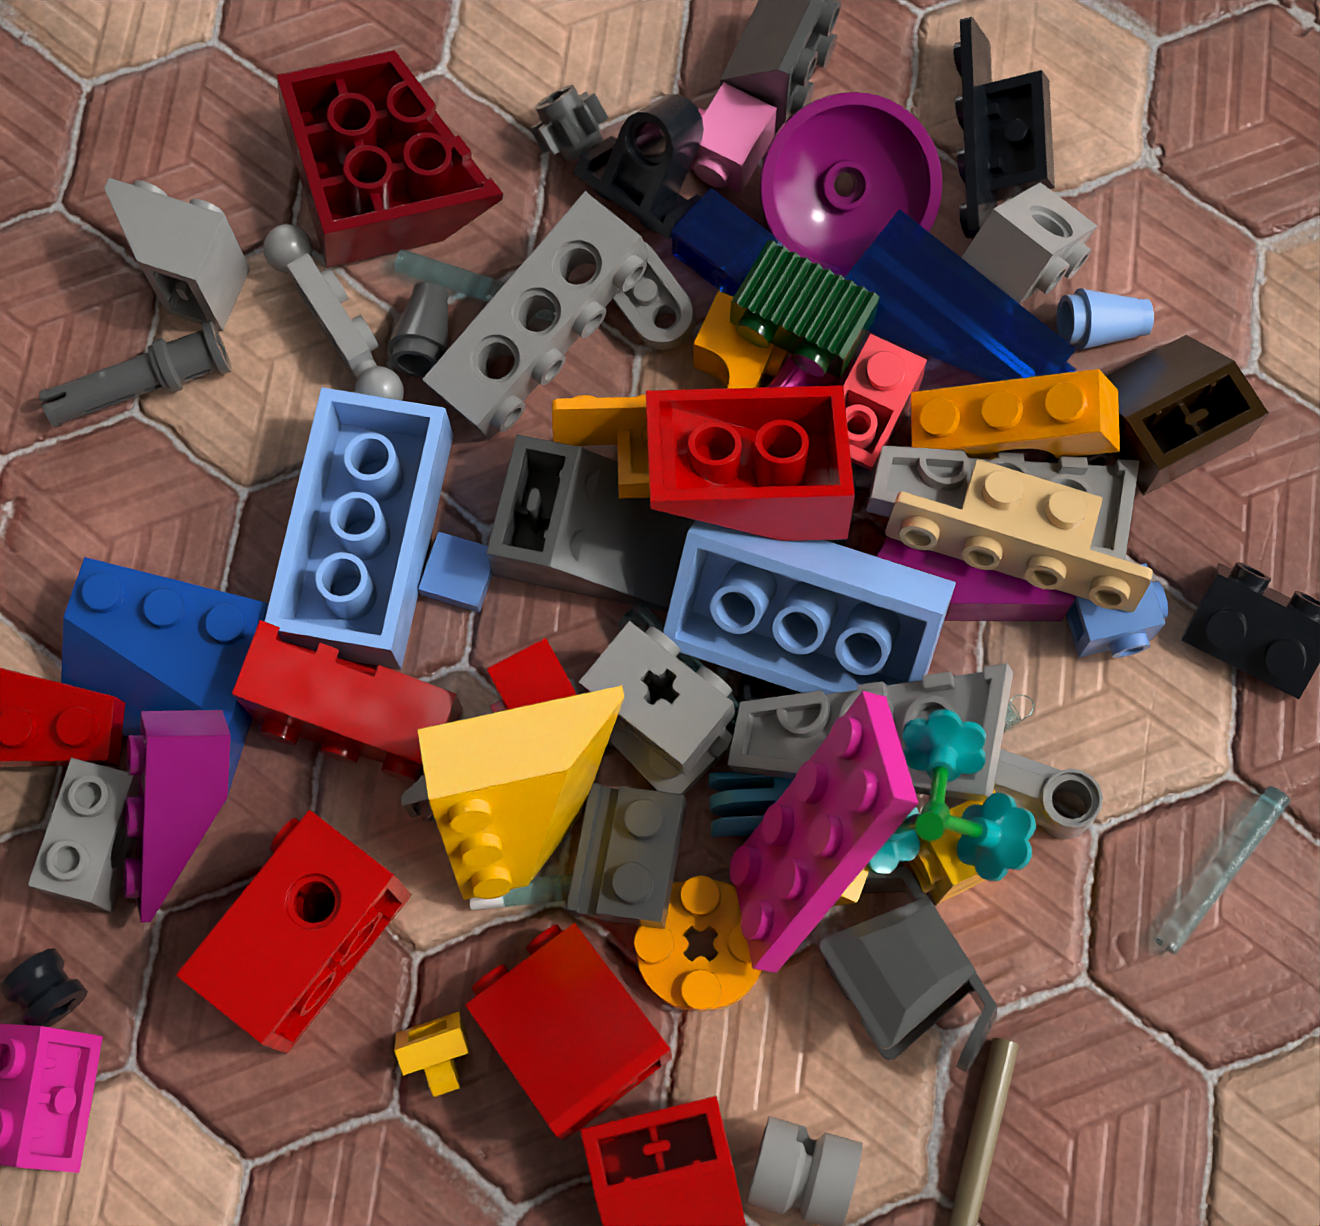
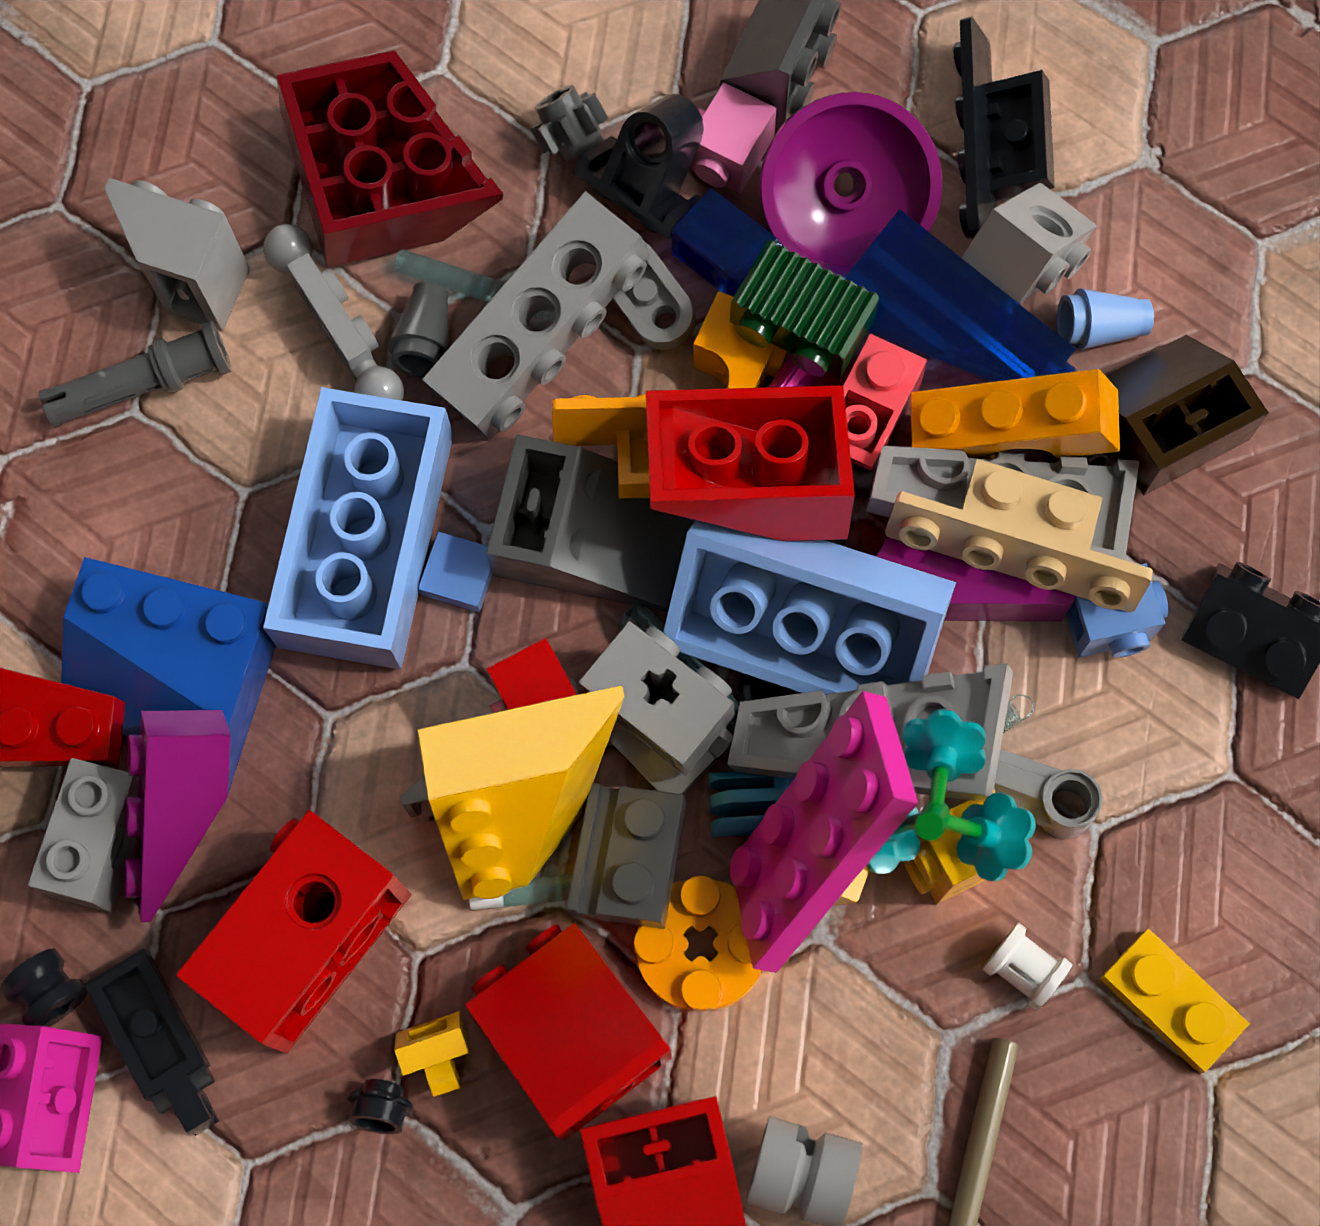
(155, 1039): none -> black hinge
(340, 703): red wedge -> none
(379, 1107): none -> black plate
(906, 971): dark grey piece -> none
(1027, 967): none -> white bush
(1174, 1001): none -> yellow plate
(1222, 870): clear light blue bar -> none

